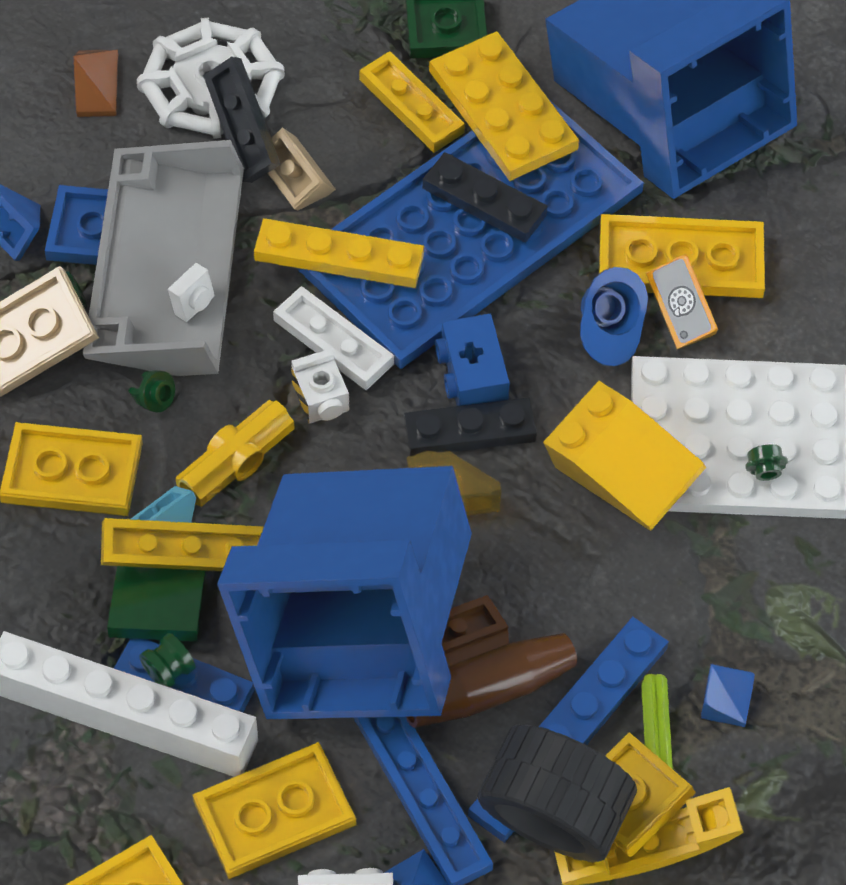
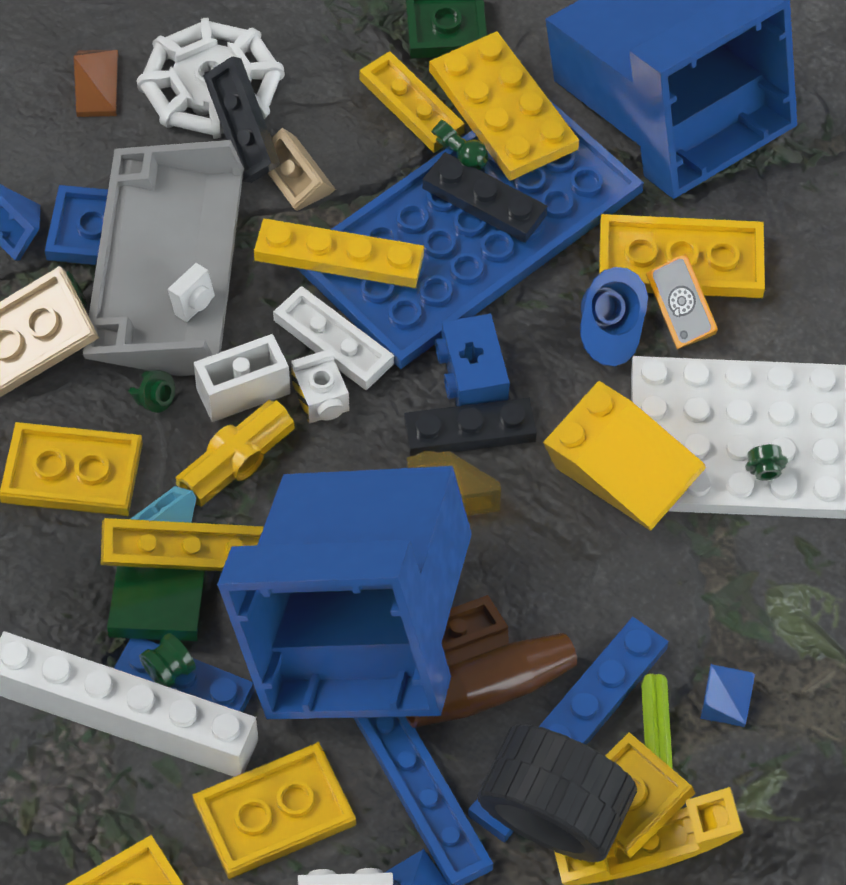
(242, 377): none -> white brick
(468, 152): none -> dark green arm

